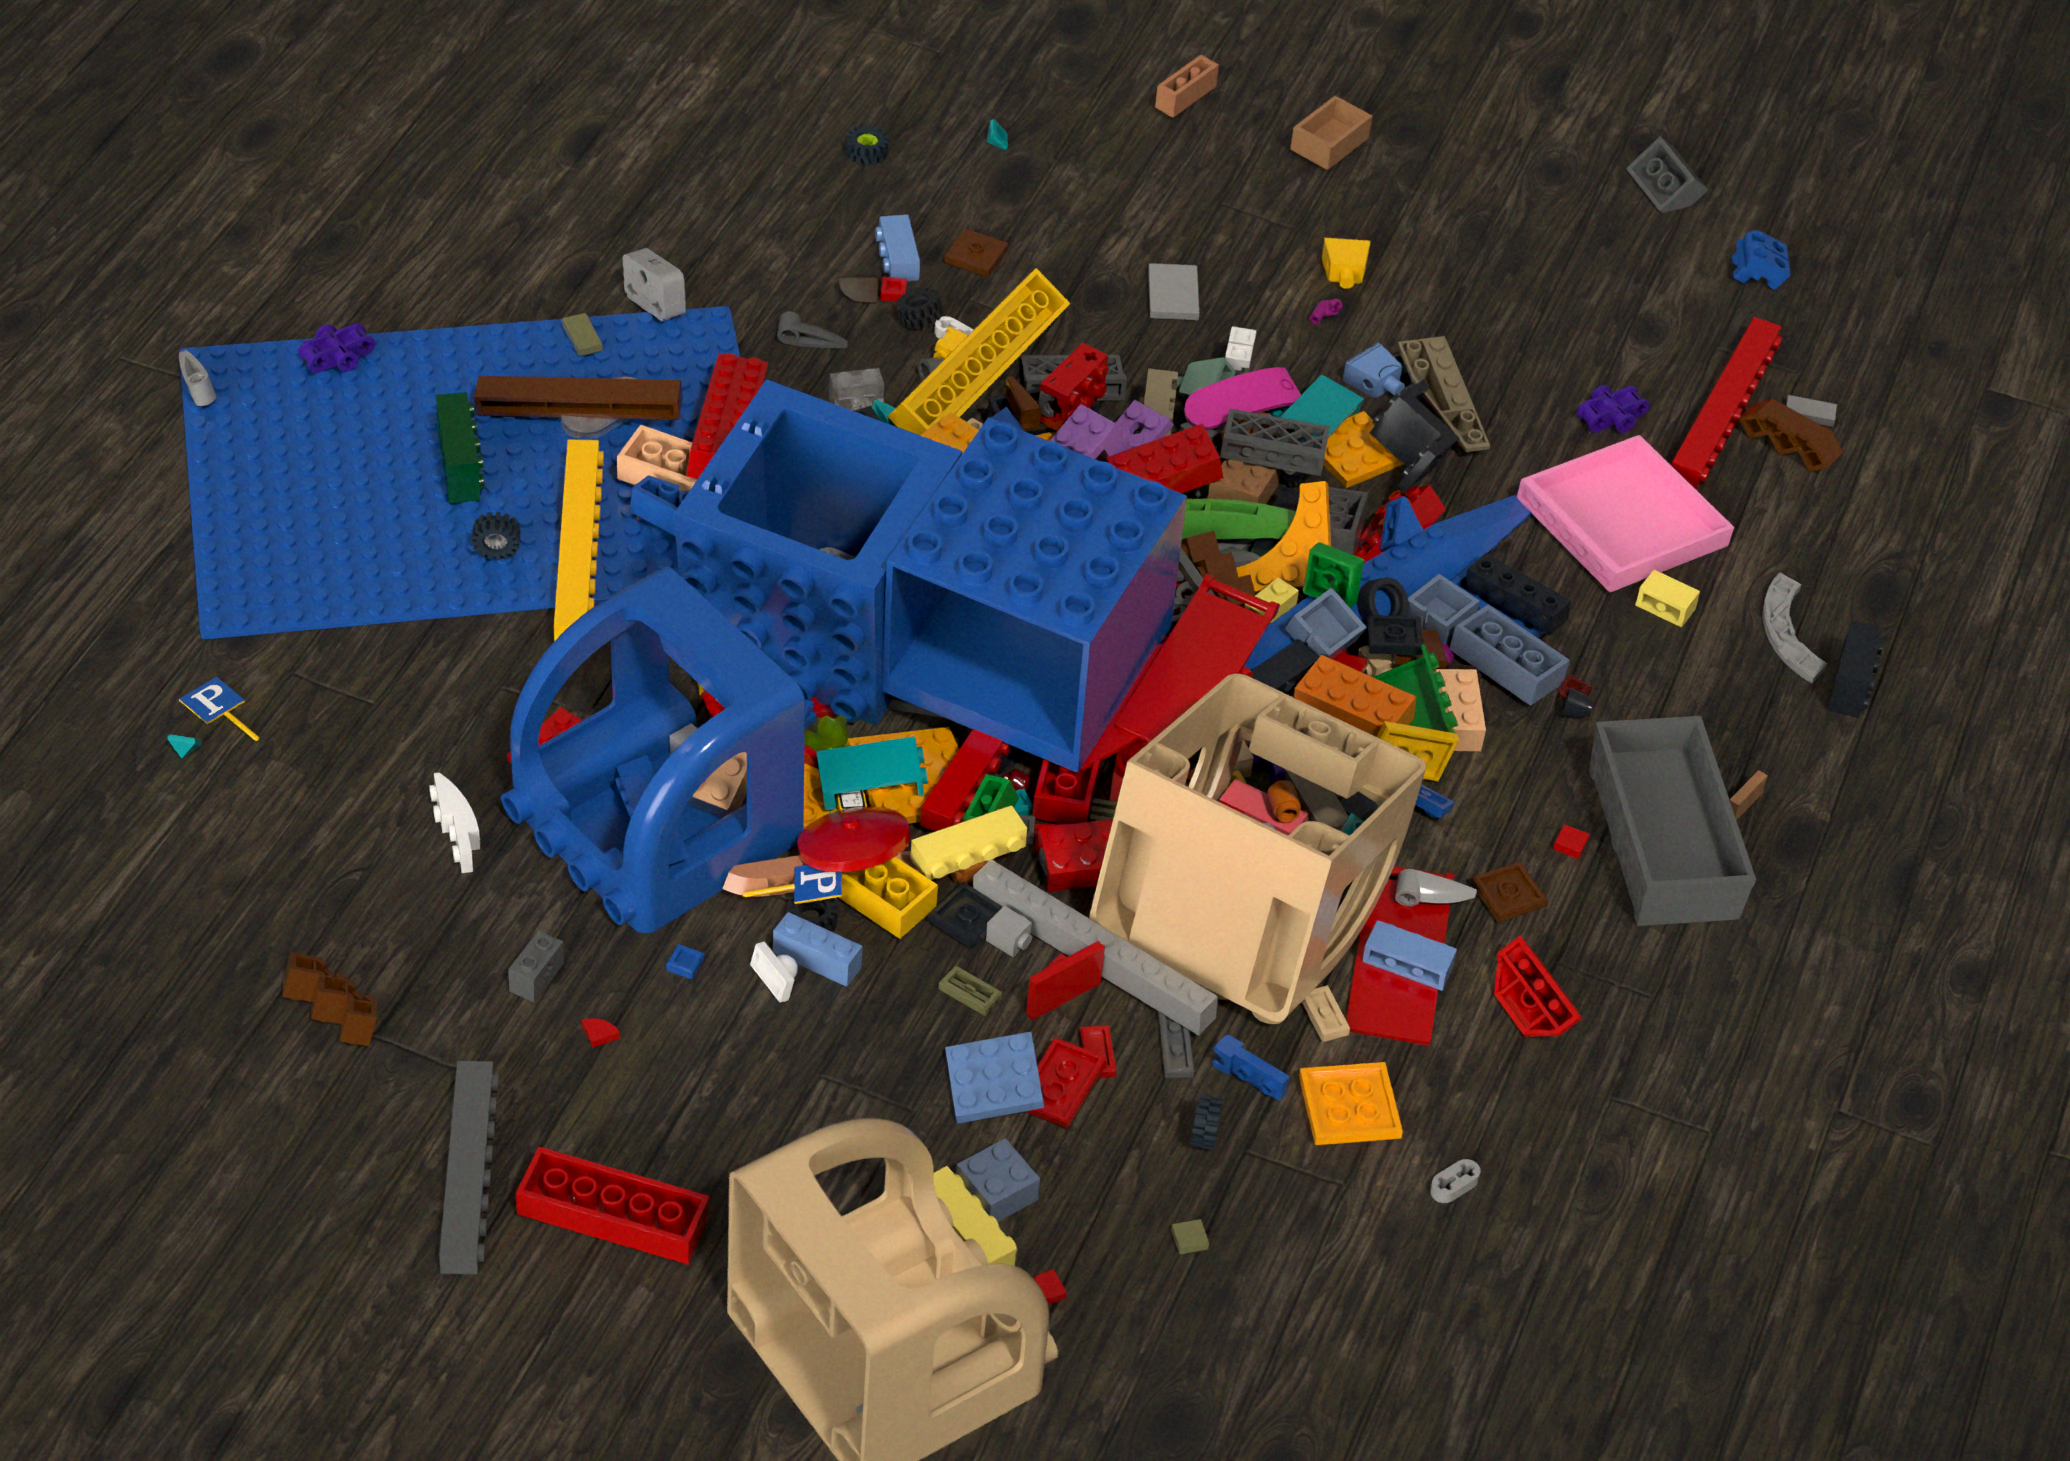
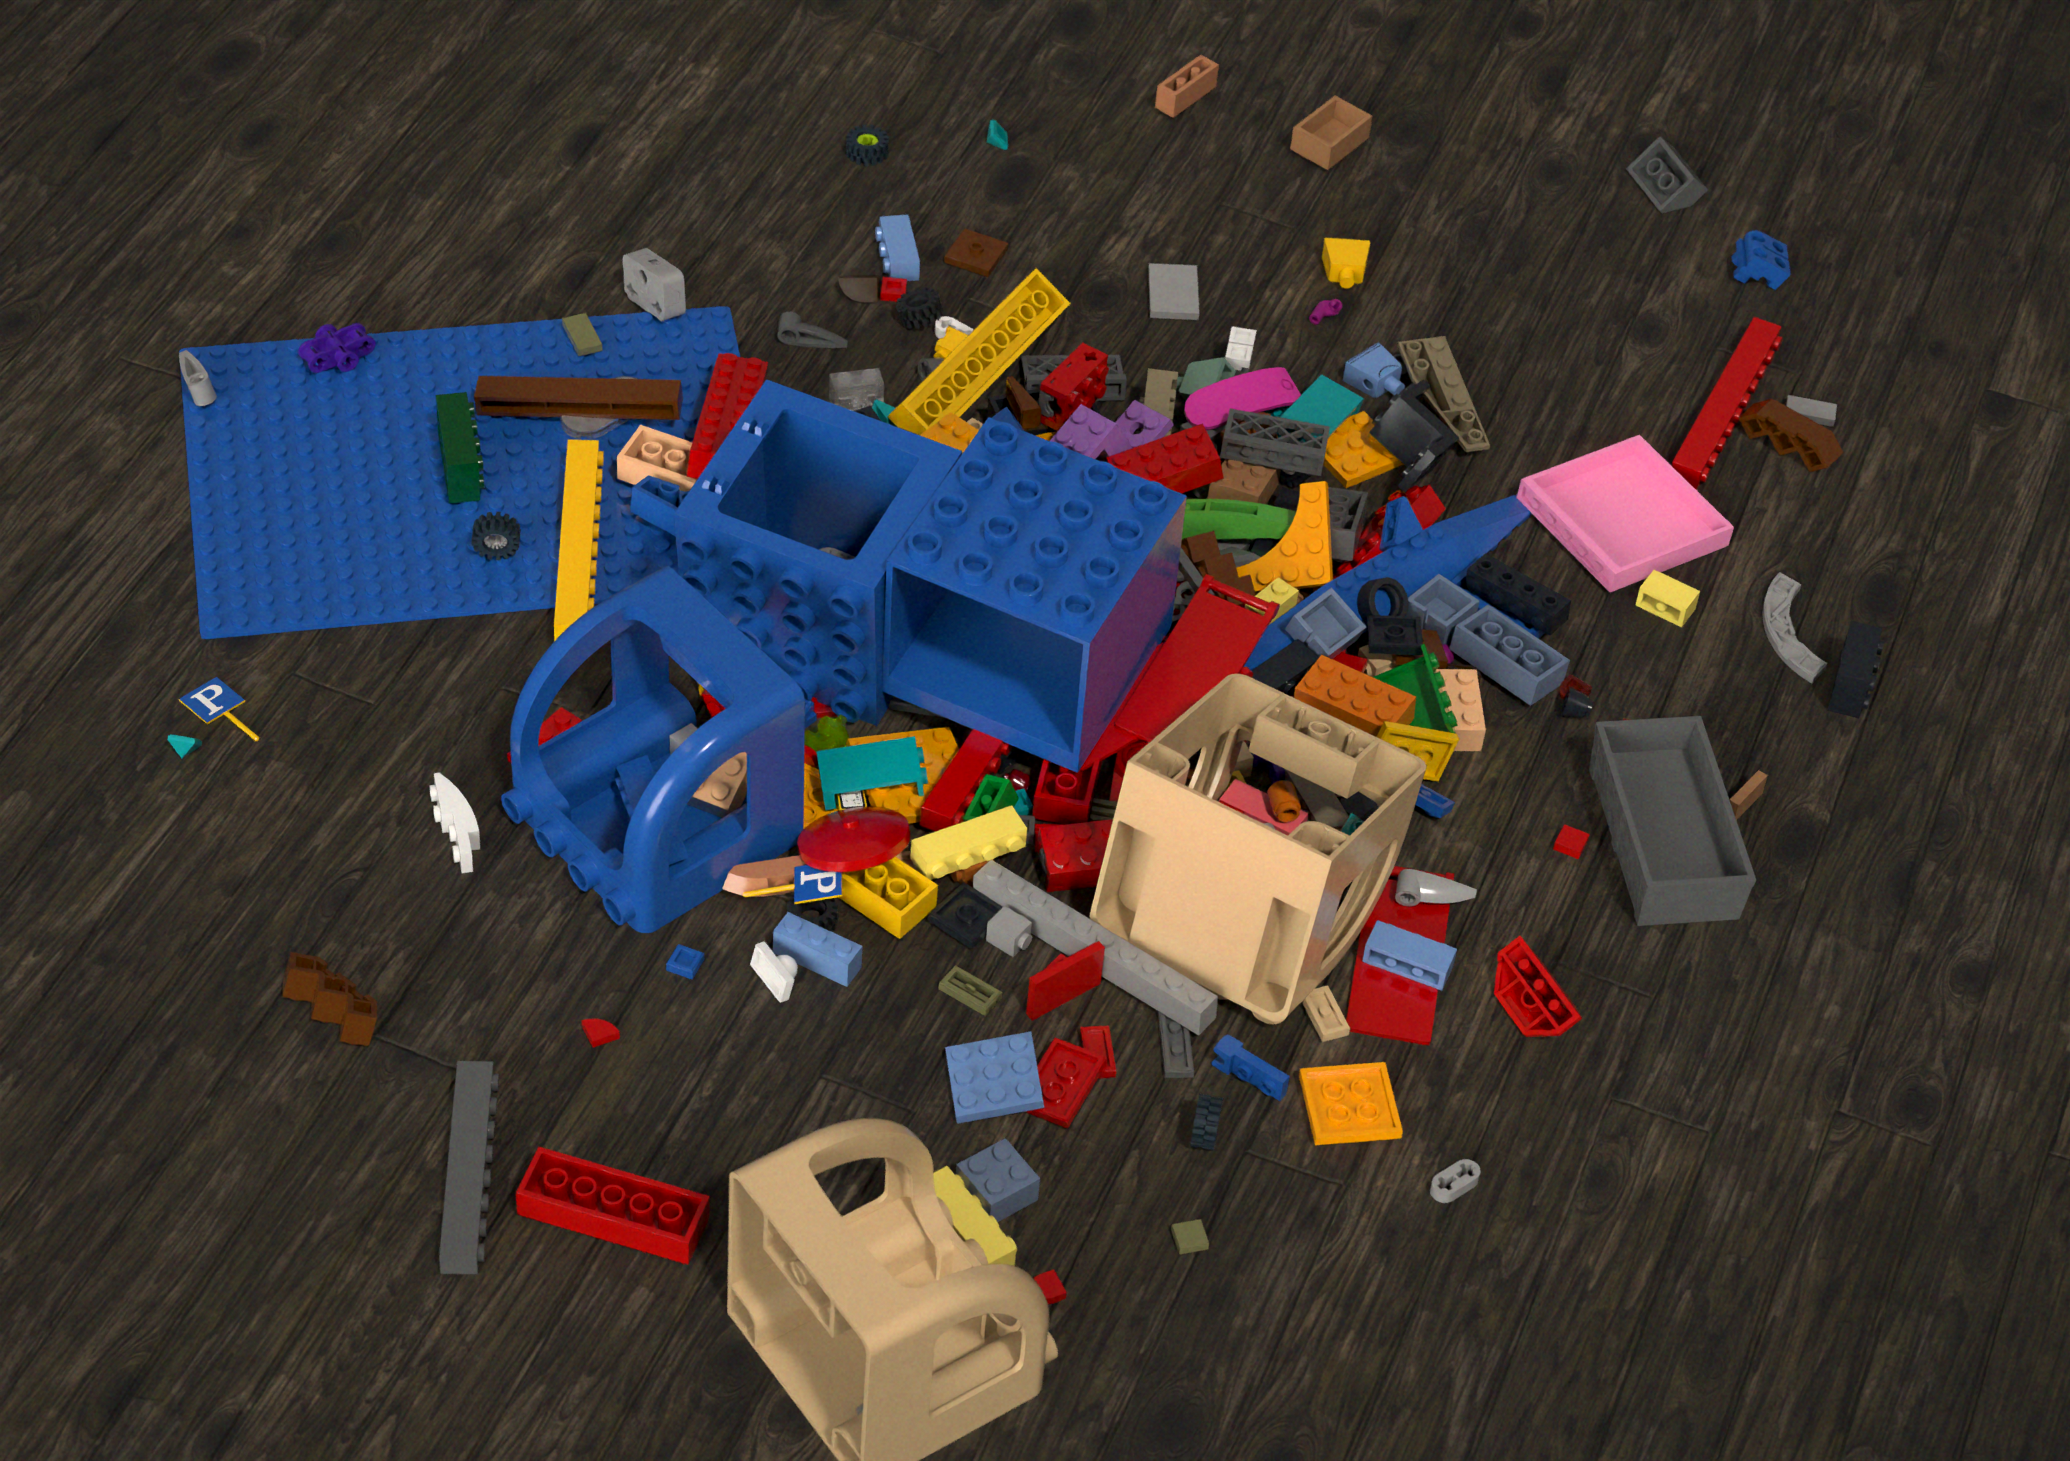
(536, 966): dark grey brick -> none
(1335, 569): green brick -> none
(1509, 891): reddish brown plate -> none
(1610, 409): dark purple axle -> none

